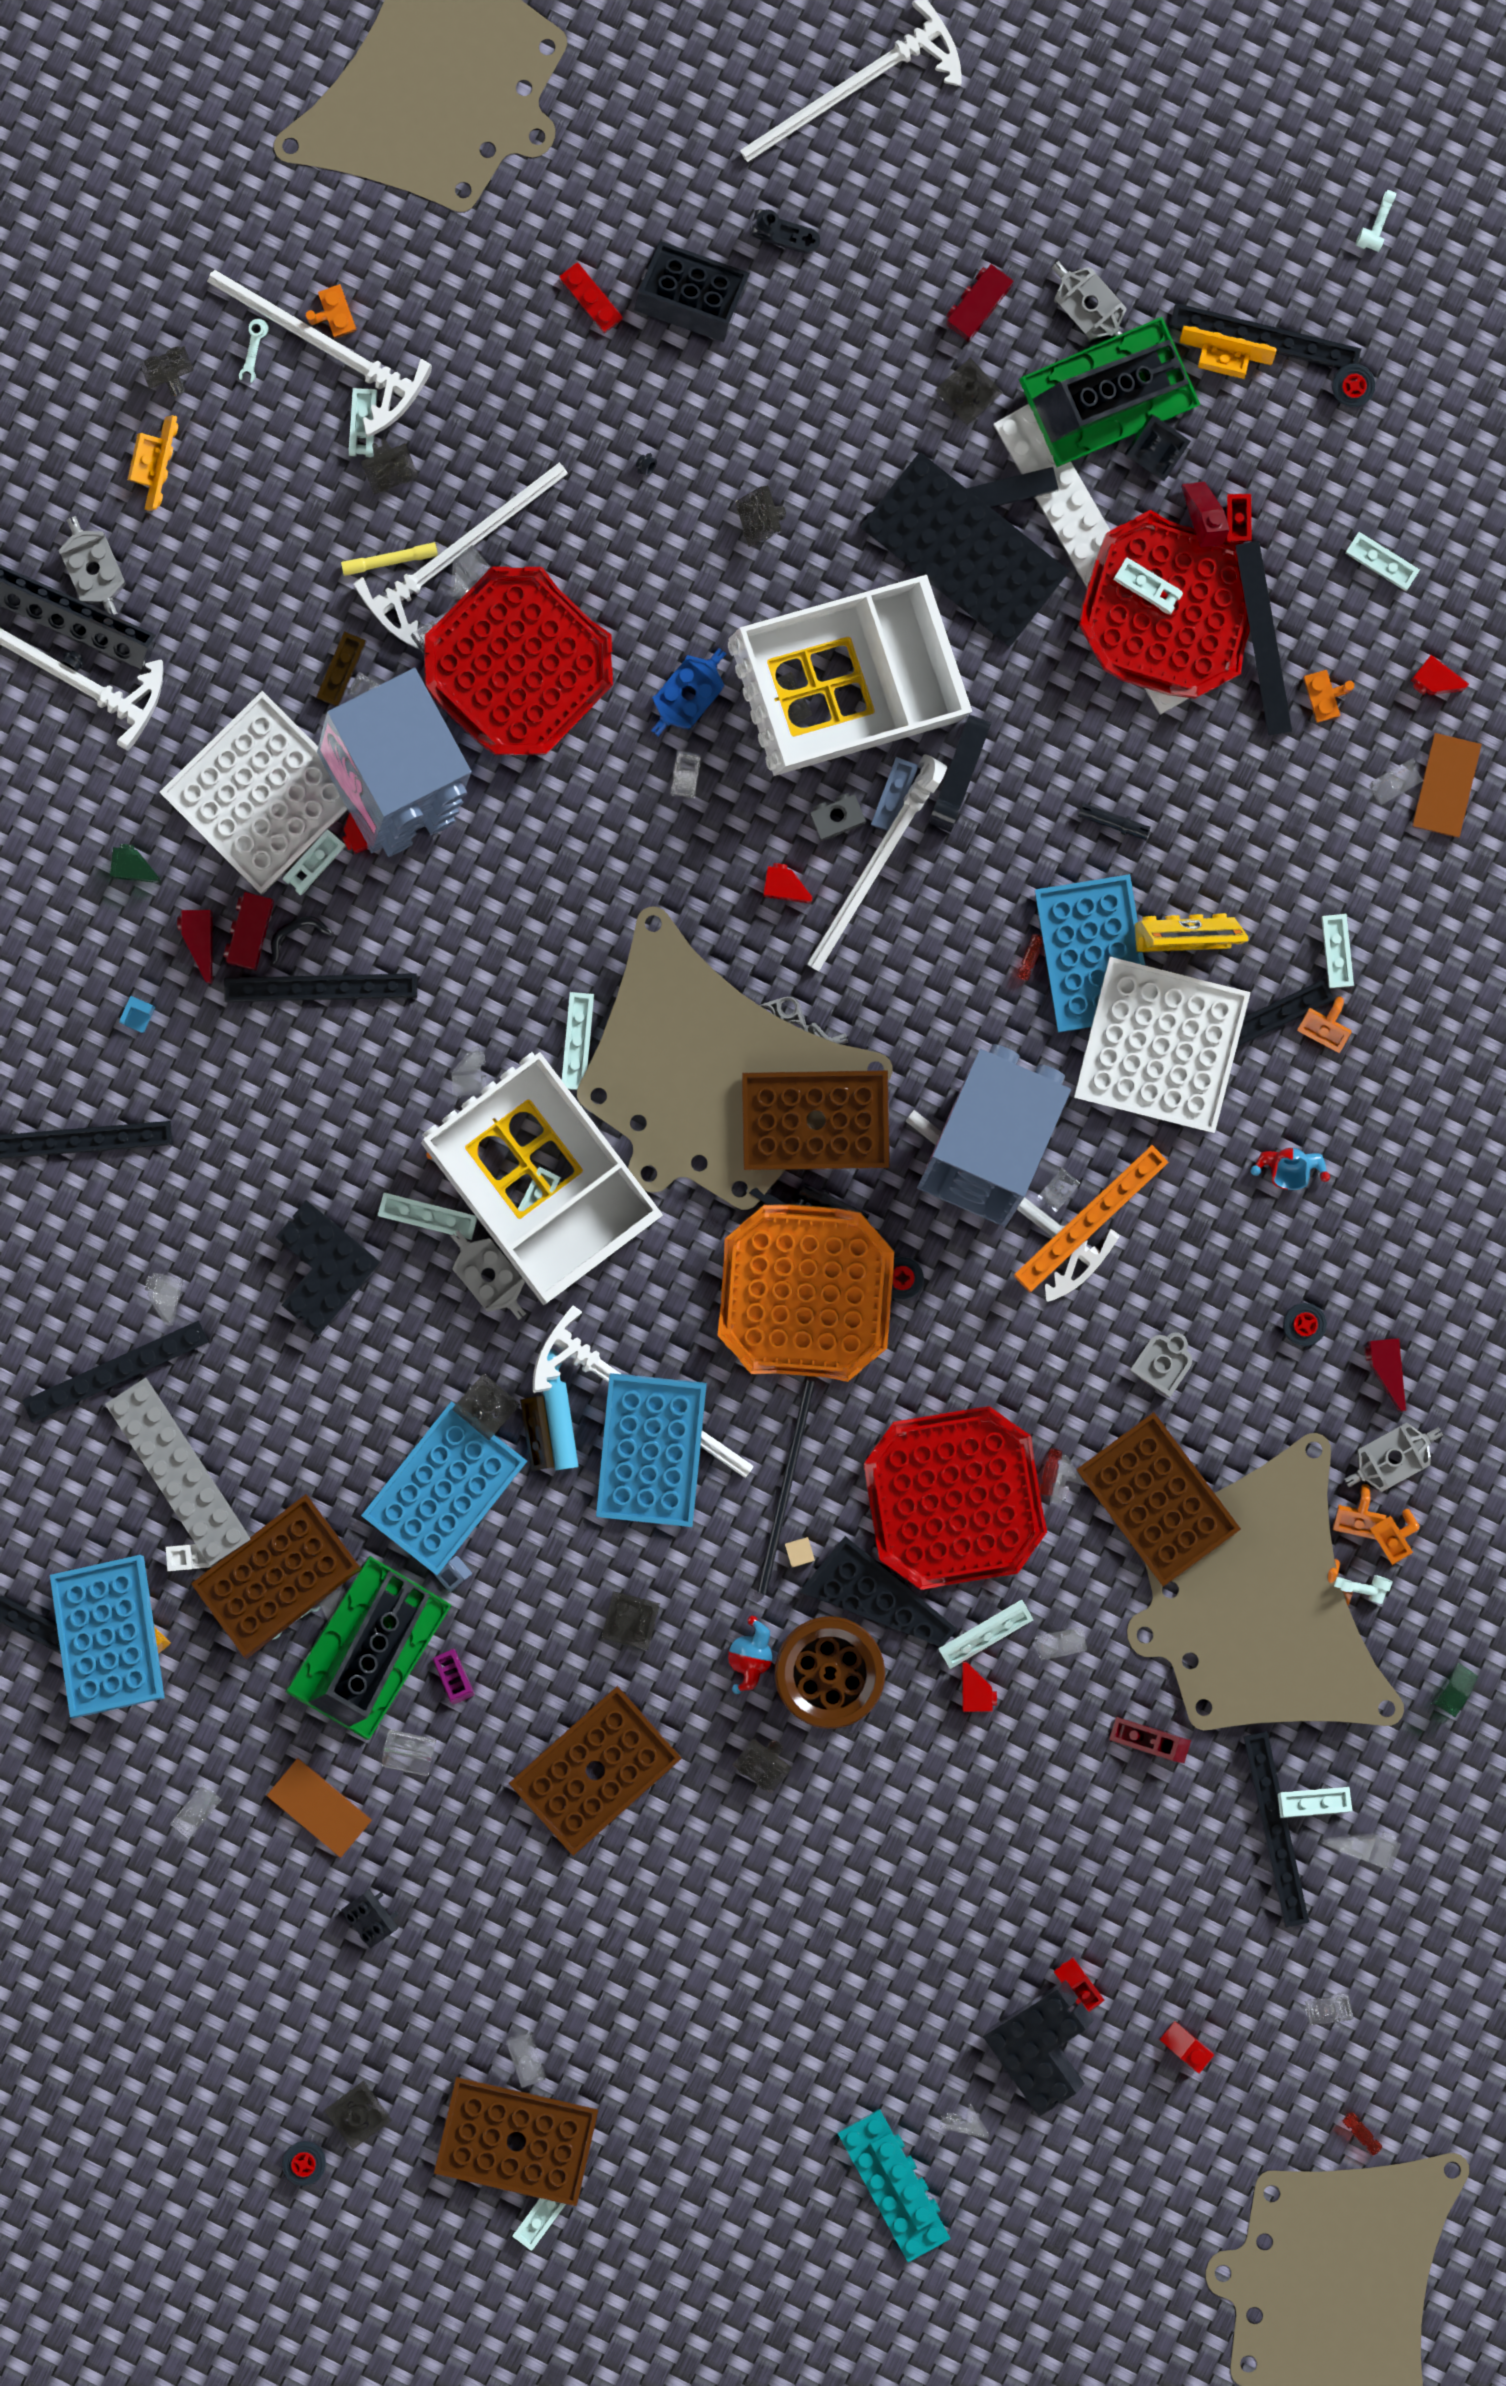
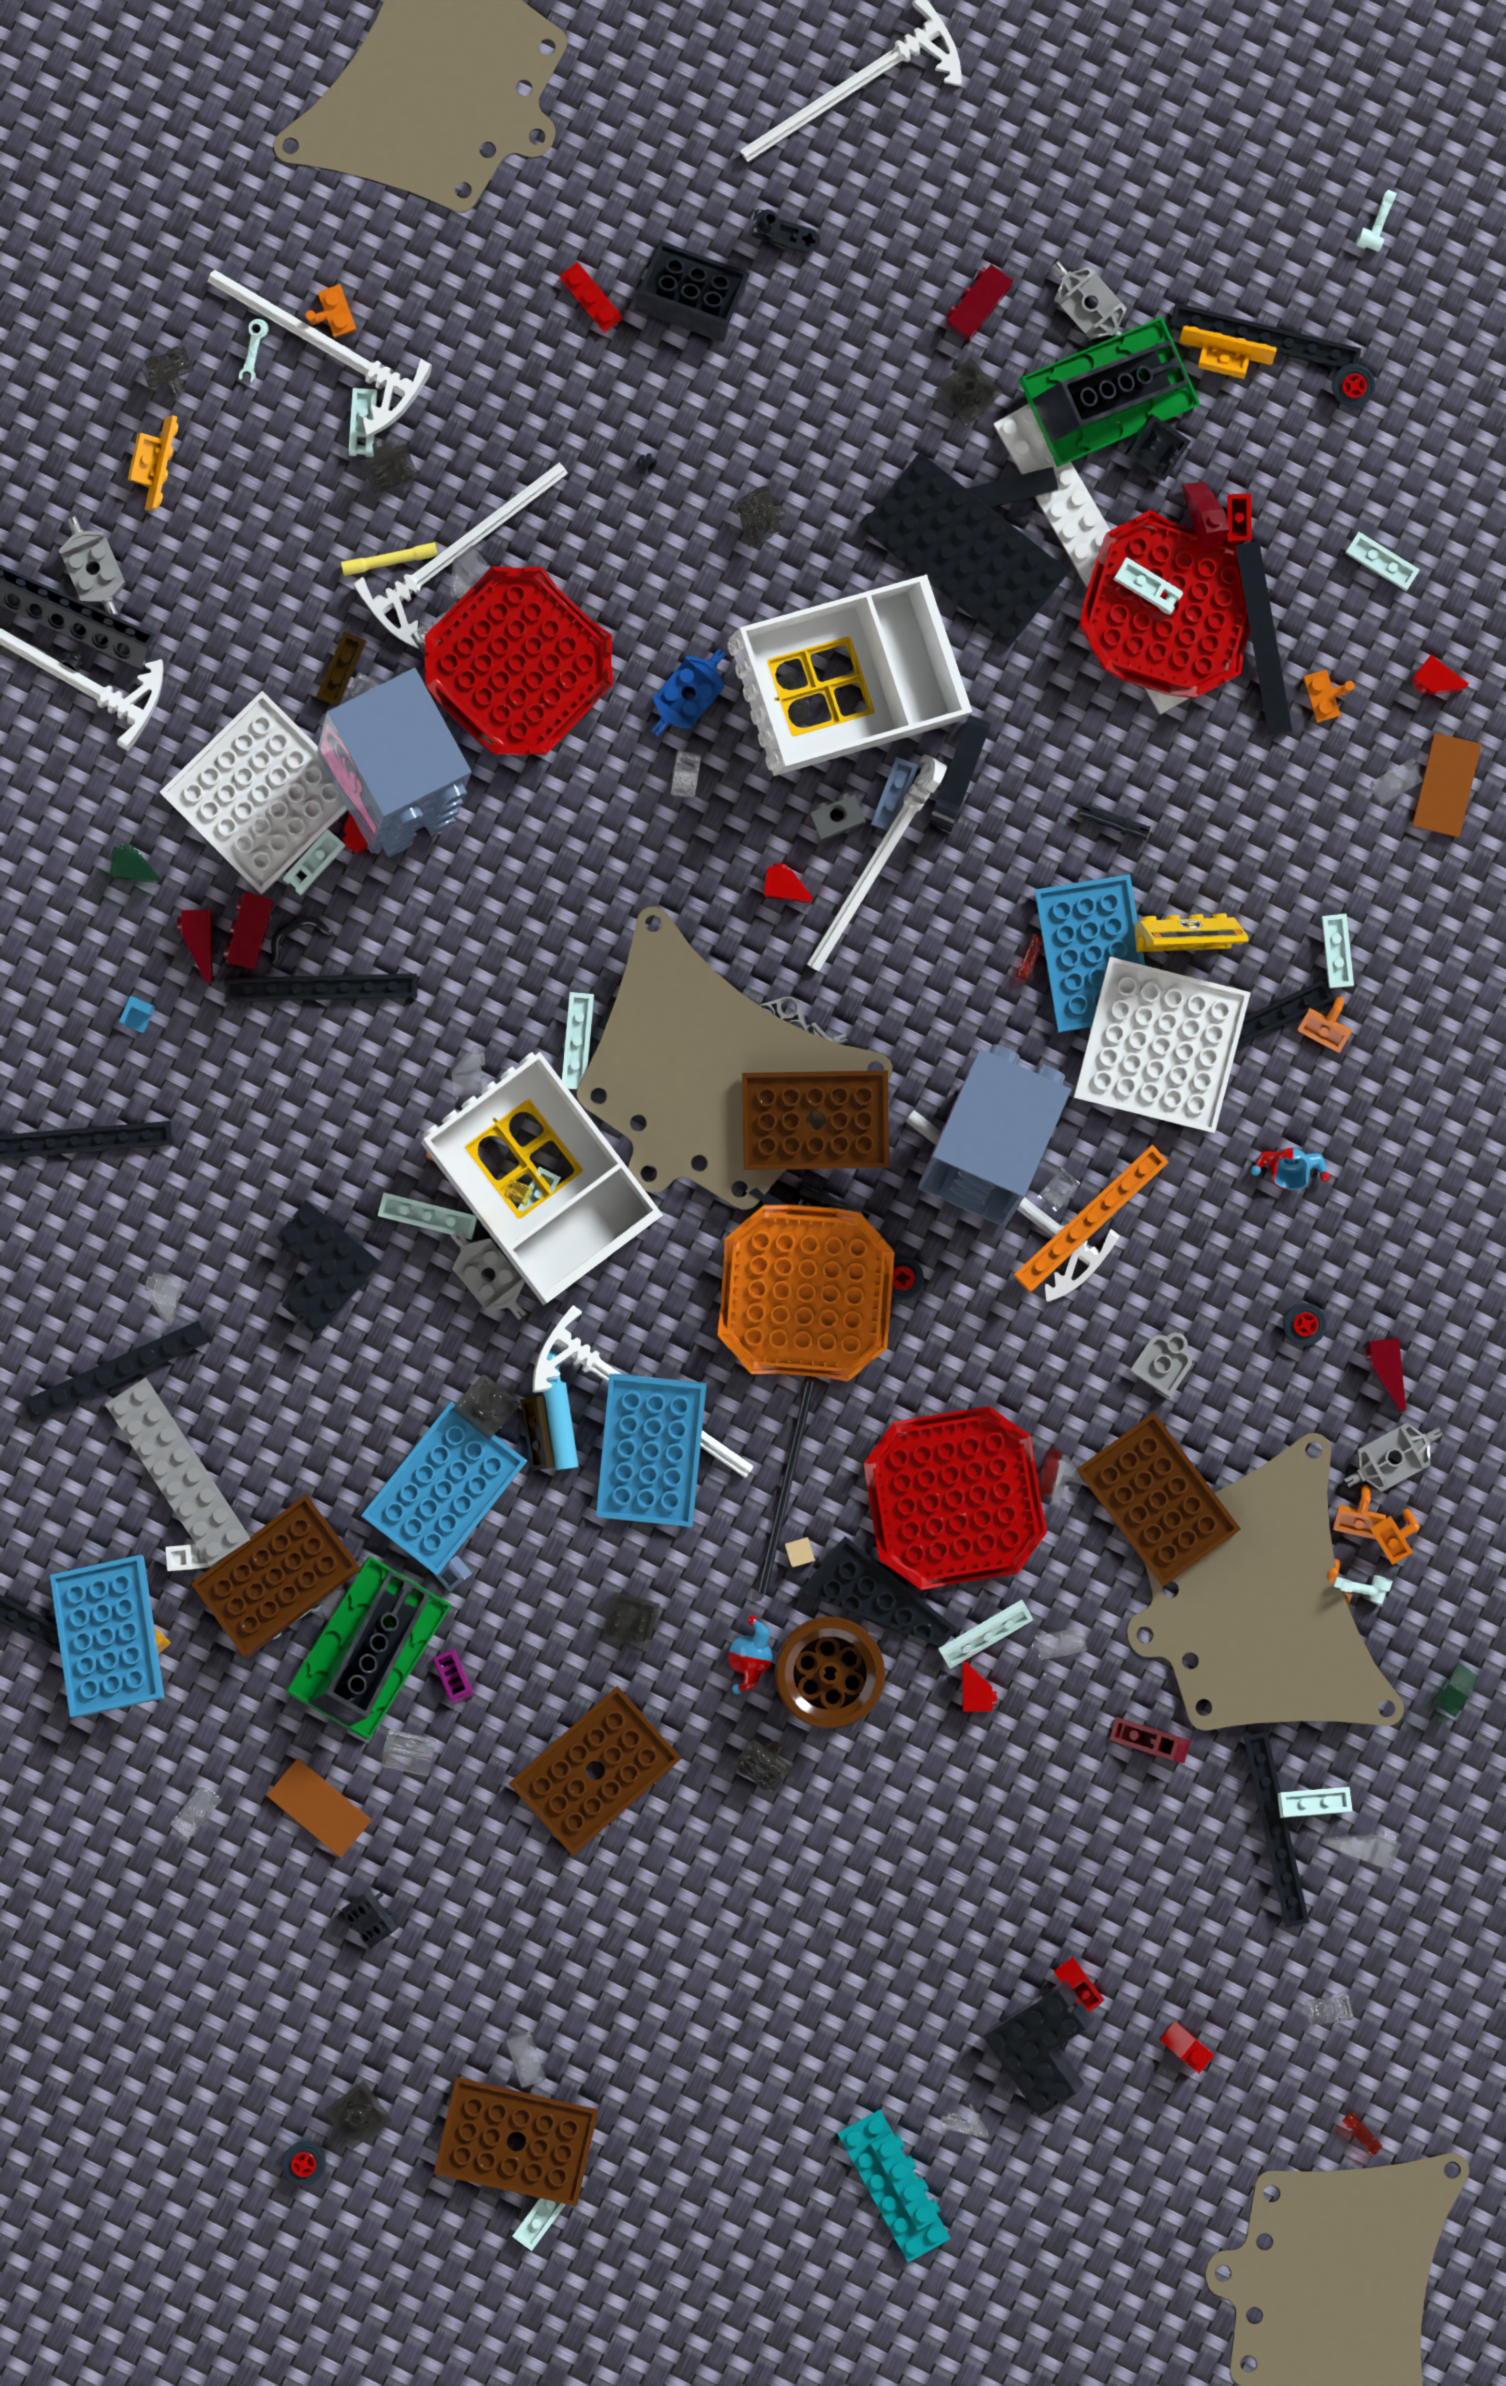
(518, 1192): none -> clear yellow slope

